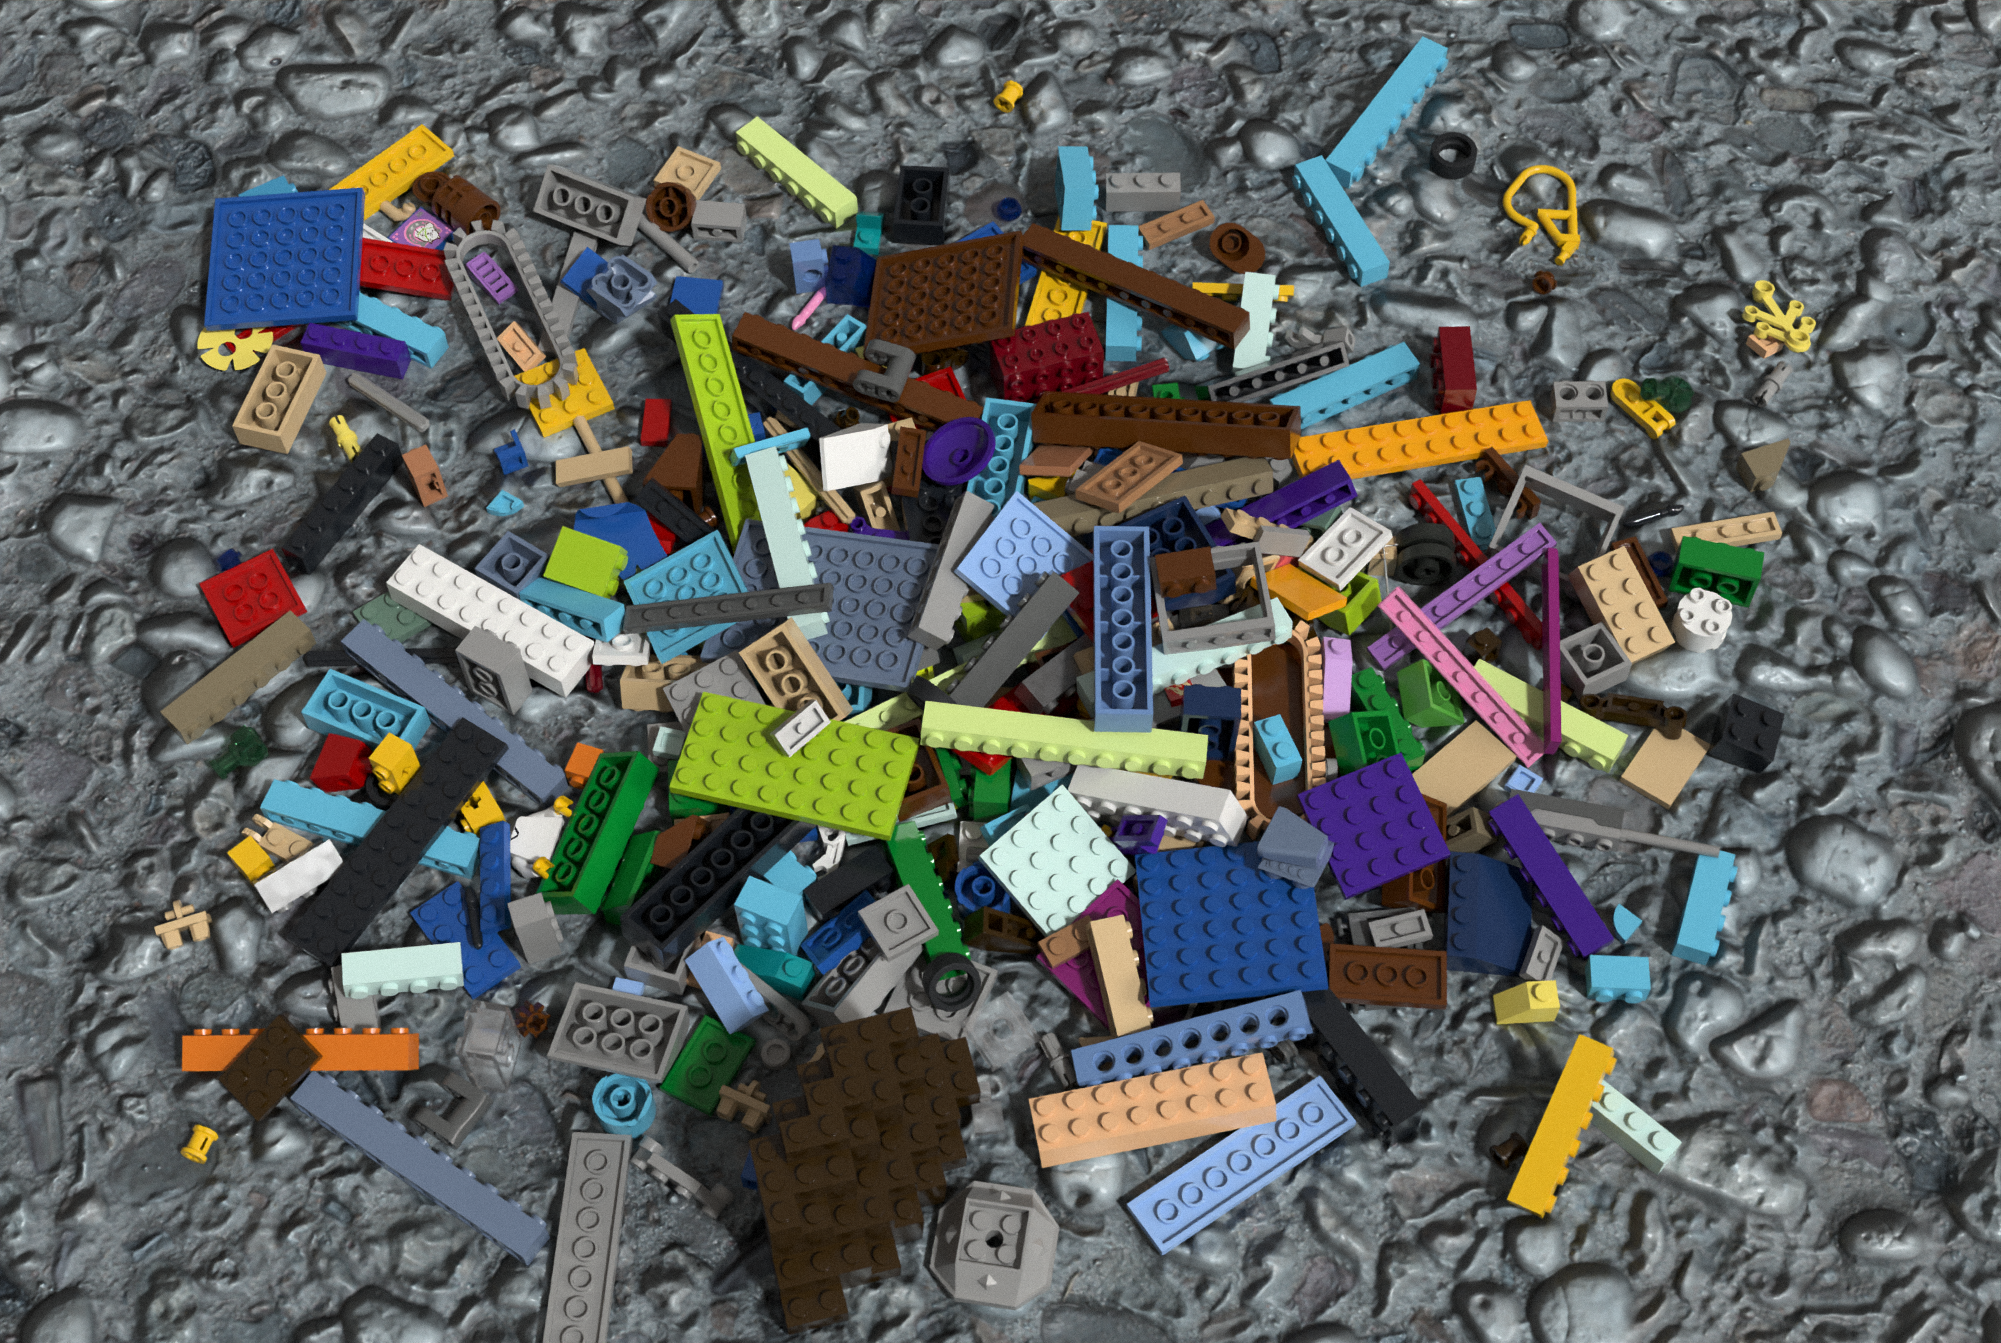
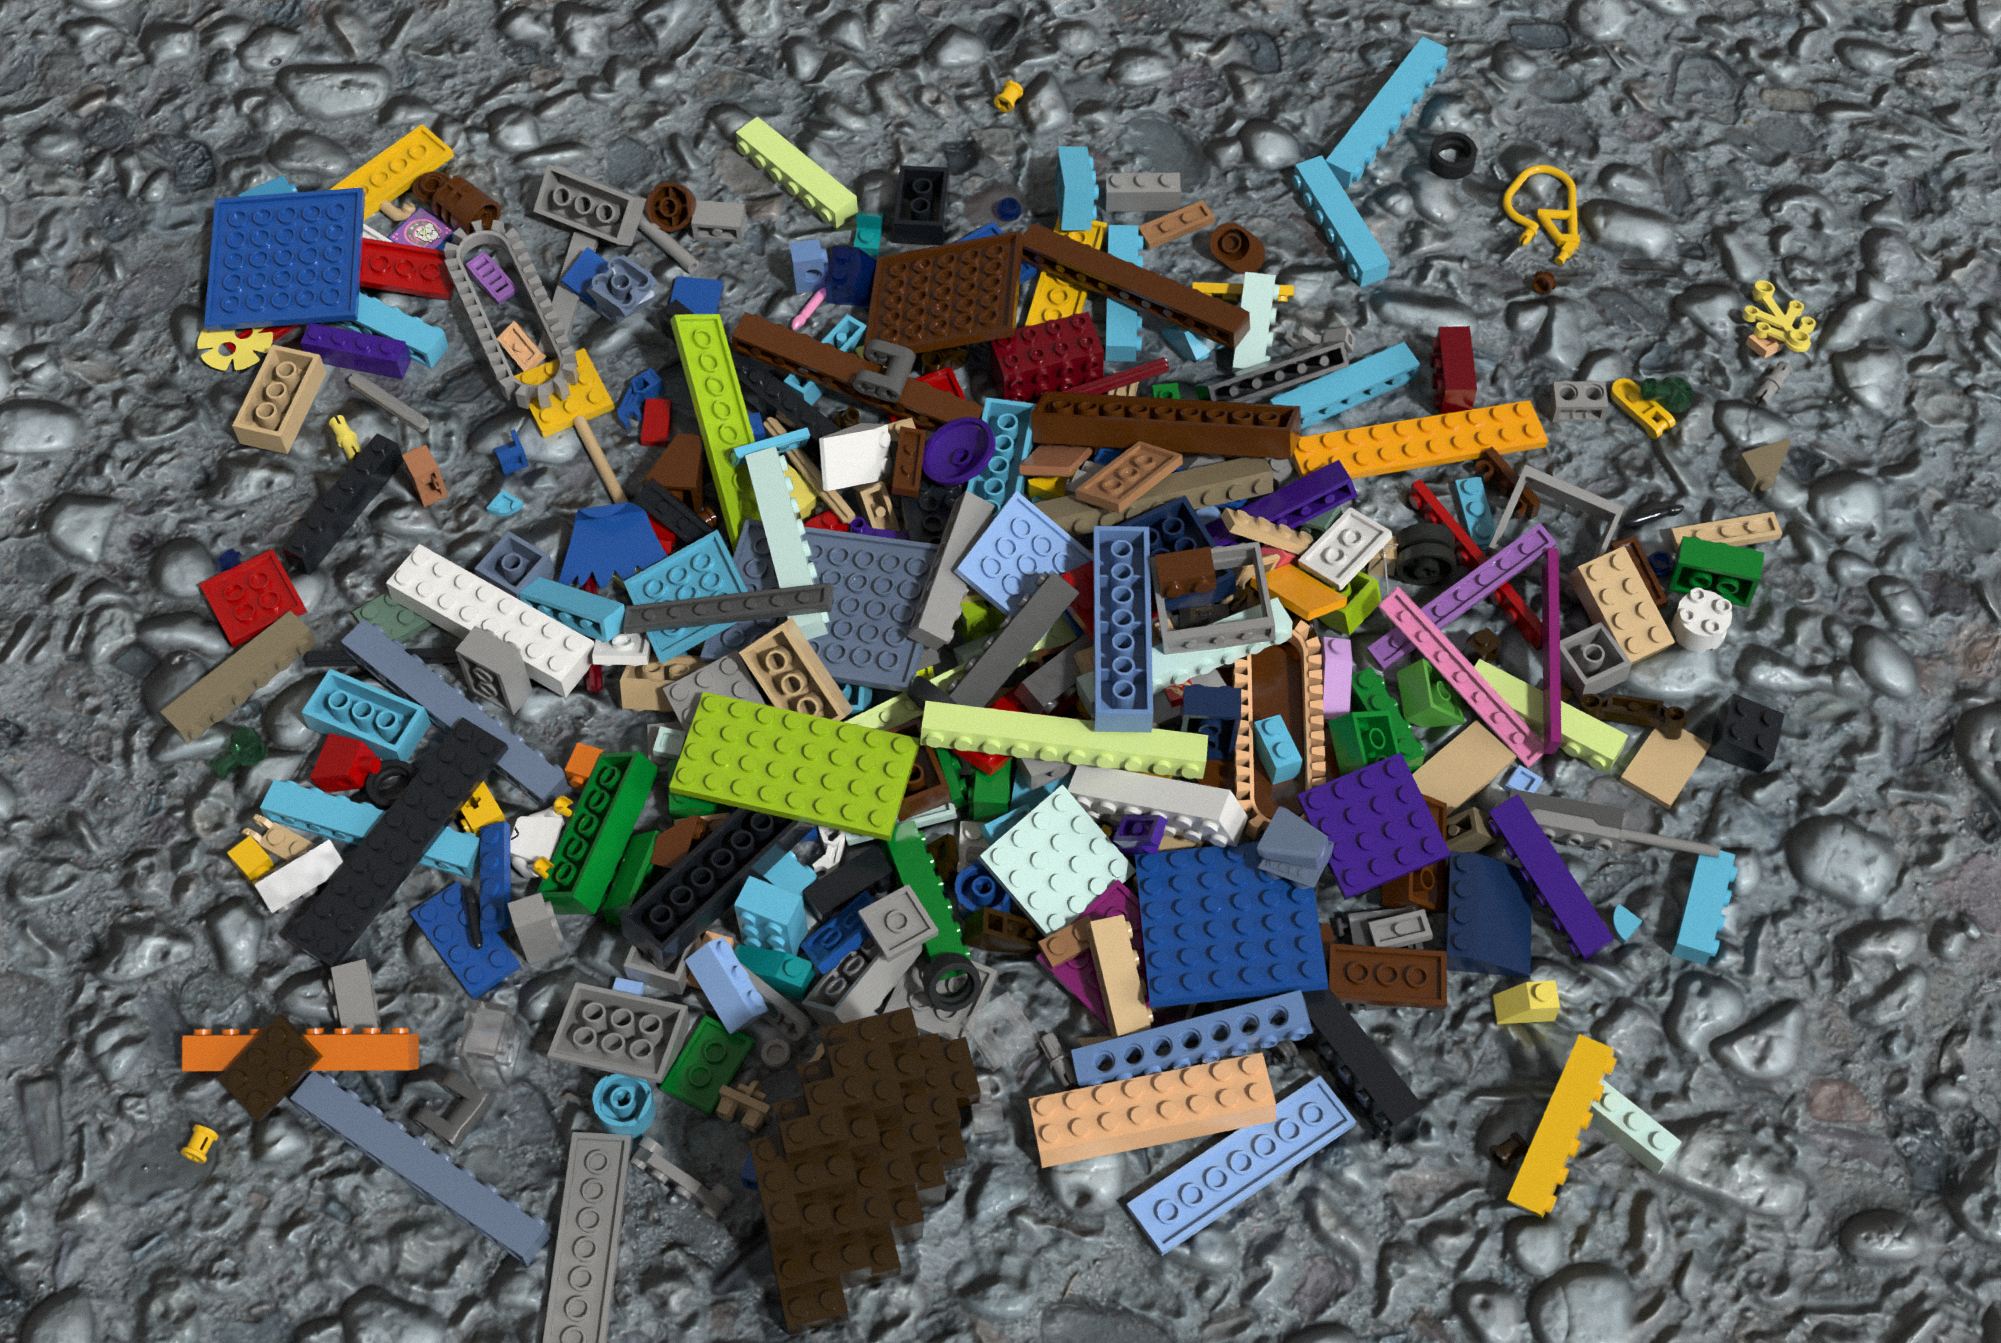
(196, 923): tan hips -> none
(394, 764): yellow brick -> none
(402, 970): light aqua brick -> none
(531, 1019): reddish brown gear -> none
(586, 563): lime brick -> none
(594, 466): tan tile -> none
(635, 396): none -> blue piece
(689, 170): tan plate -> none
(800, 728): plate -> none
(1001, 1275): light grey piece -> none
(1282, 540): light grey tile -> none
(1331, 769): light grey tile -> none
(1541, 955): light grey plate -> none
(1617, 978): medium azure brick -> none

